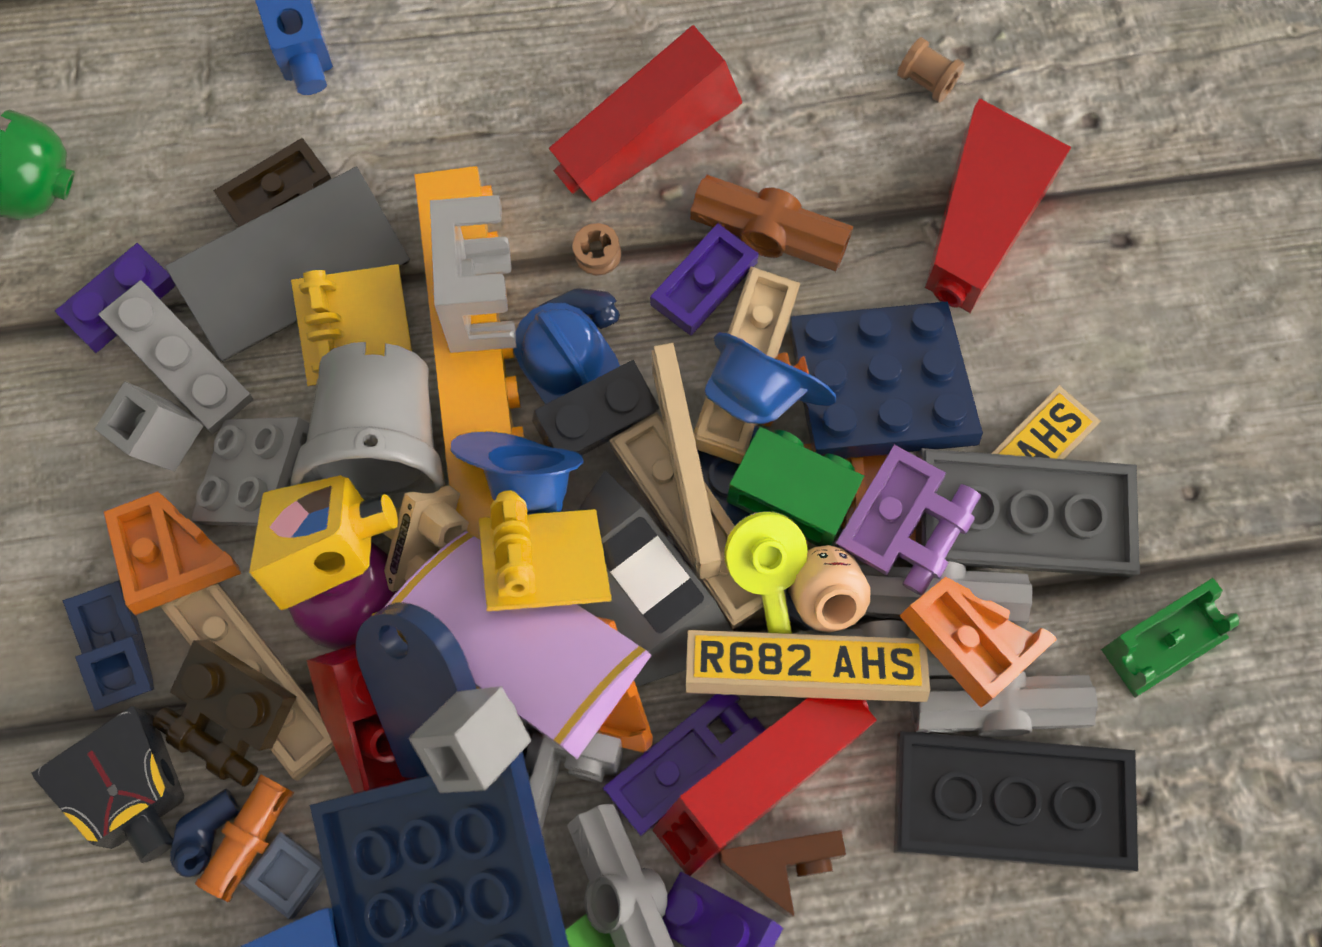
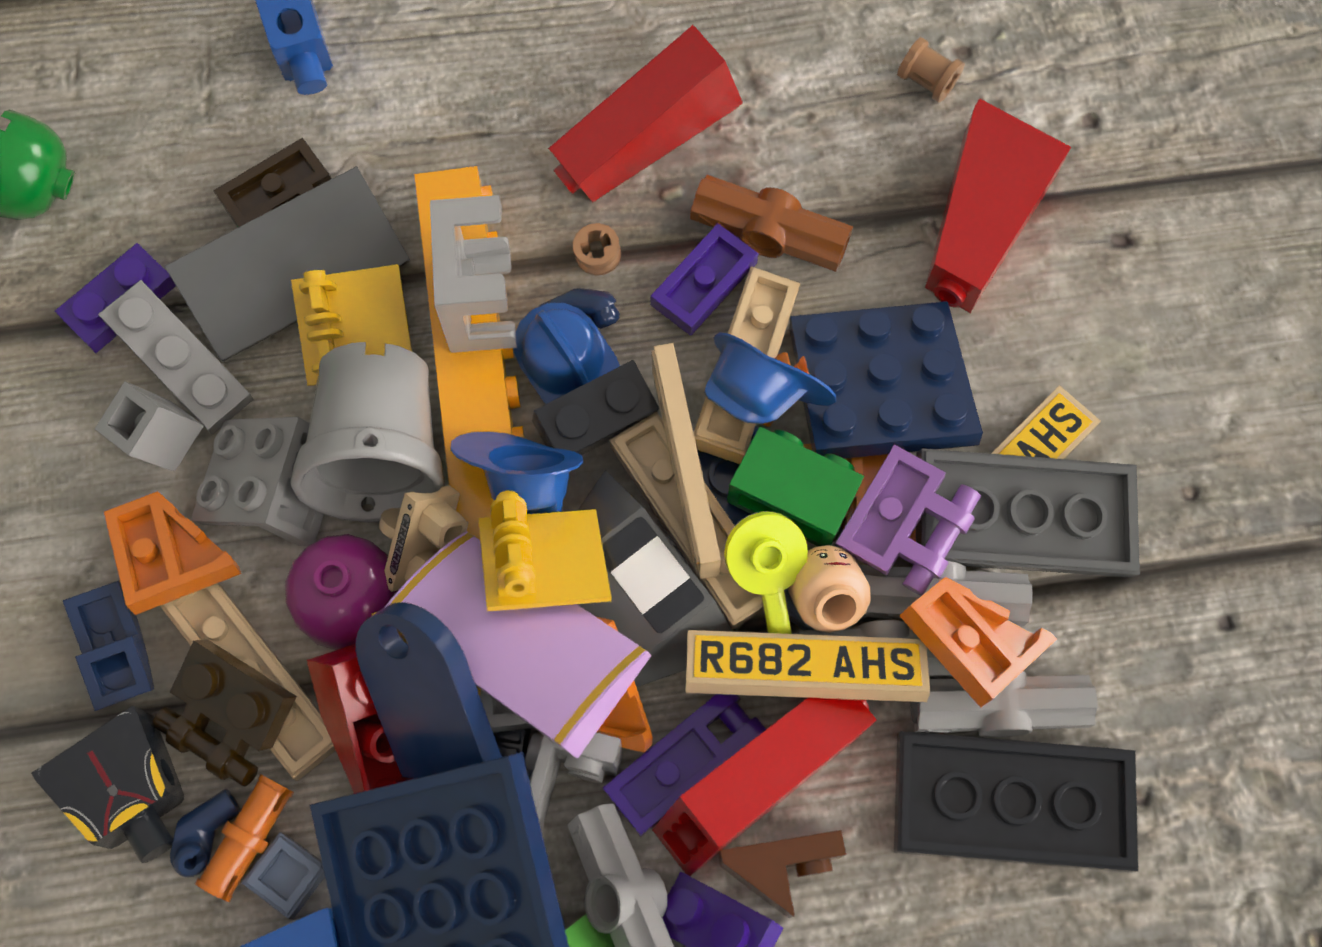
(315, 537): yellow torso -> none
(470, 740): light grey brick -> none
(1170, 638): green hinge -> none

